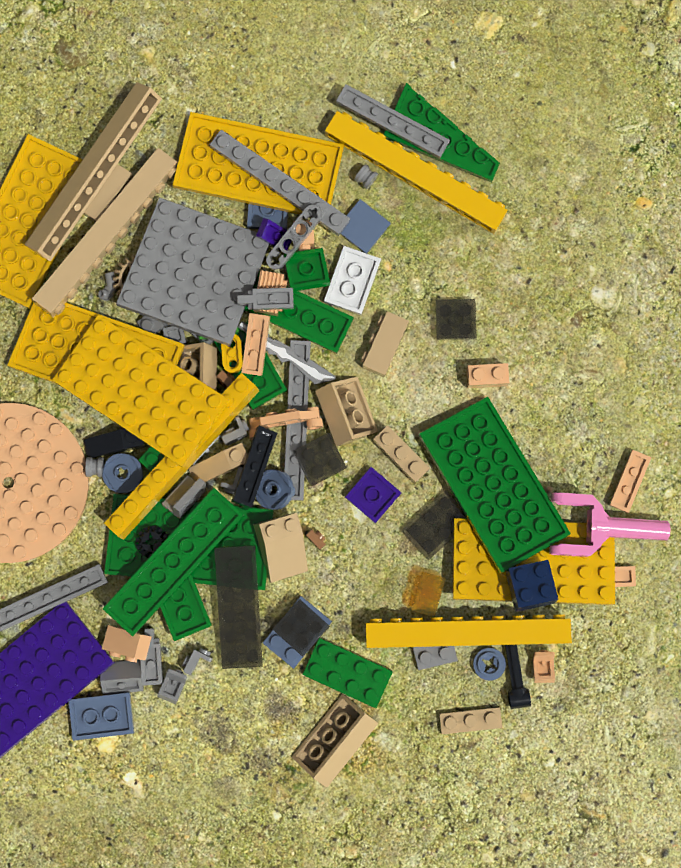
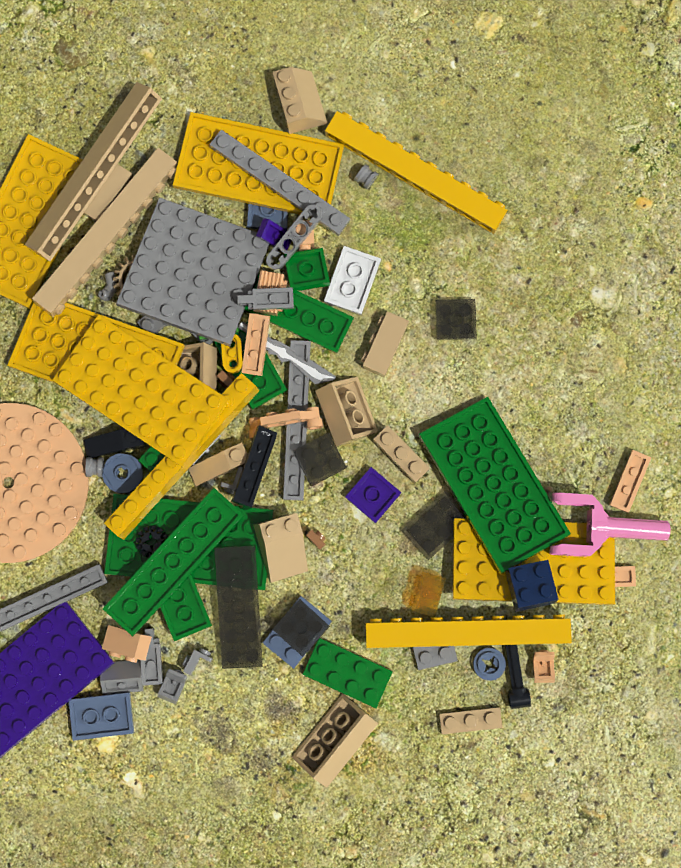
(175, 334): light grey plate -> none
(184, 496): light grey panel -> none
(233, 435): light grey bracket -> none
(284, 492): sand blue plate -> none
(299, 99): none -> tan slope
(364, 227): sand blue tile -> none
(392, 121): light grey plate -> none
(461, 150): green wing -> none
(487, 375): light nougat brick -> none

